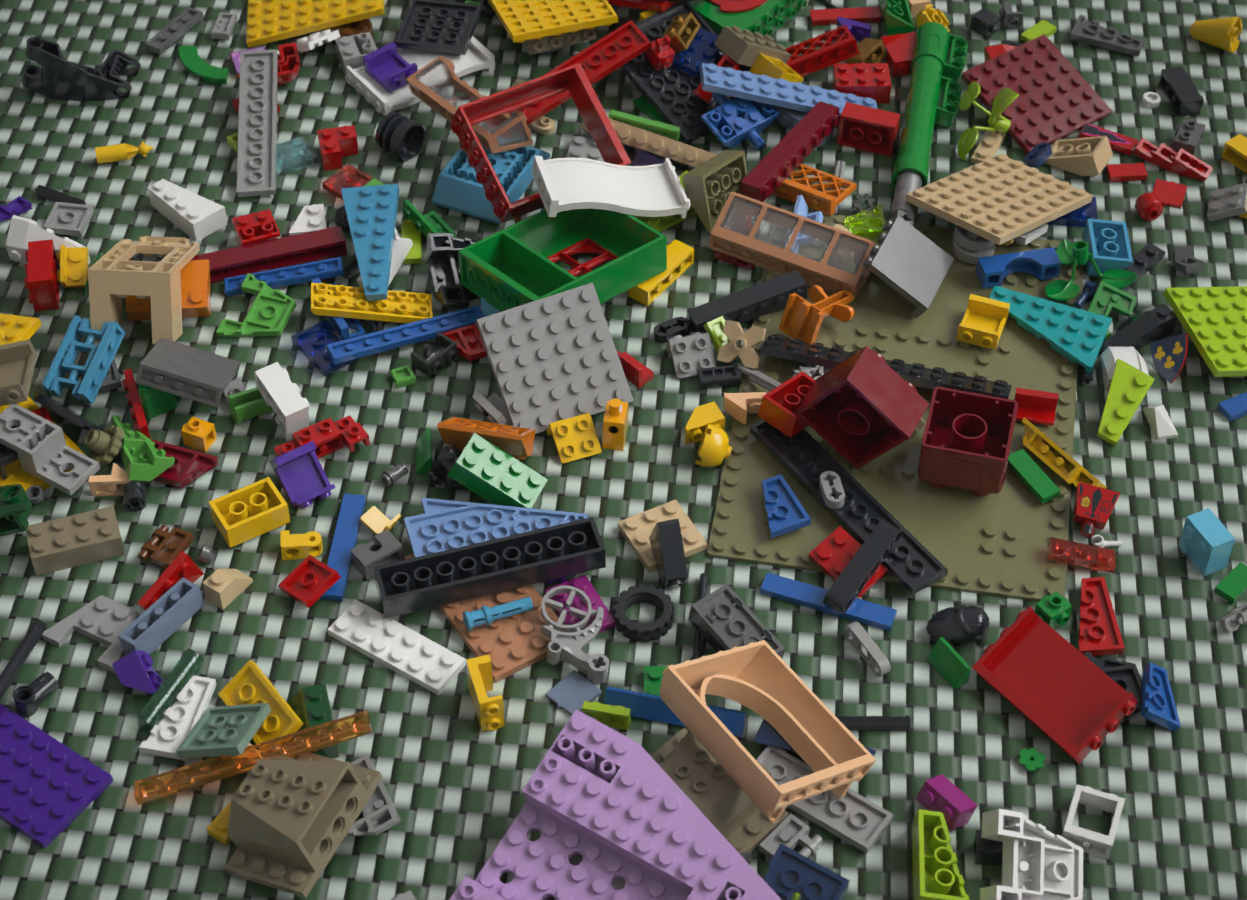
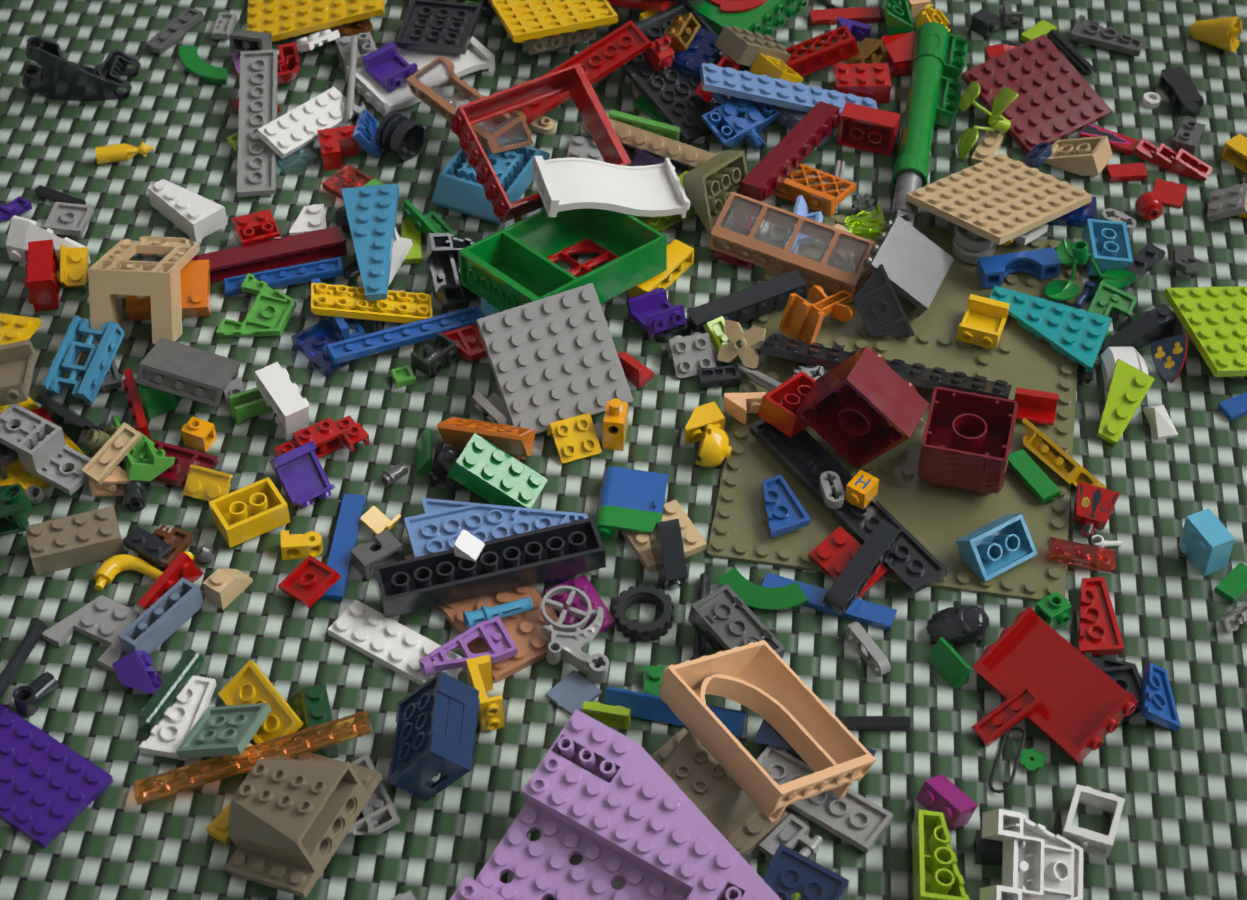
(112, 453): none -> tan plate
(124, 562): none -> yellow animal
(147, 545): none -> black plate
(206, 483): none -> yellow plate
(248, 40): none -> dark grey brick
(301, 124): none -> white plate
(350, 106): none -> light grey piece
(365, 133): none -> blue wing
(434, 736): none -> dark blue container
(468, 546): none -> white slope
(494, 635): none -> medium lavender plate
(630, 501): none -> blue door
(654, 312): none -> dark purple panel
(762, 597): none -> green tile
(861, 489): none -> light orange brick
(881, 307): none -> black wing
(997, 546): none -> dark azure slope
(1007, 715): none -> red tile
(1016, 761): none -> black piece
(1070, 52): none -> black axle
(1114, 215): none -> light grey beam

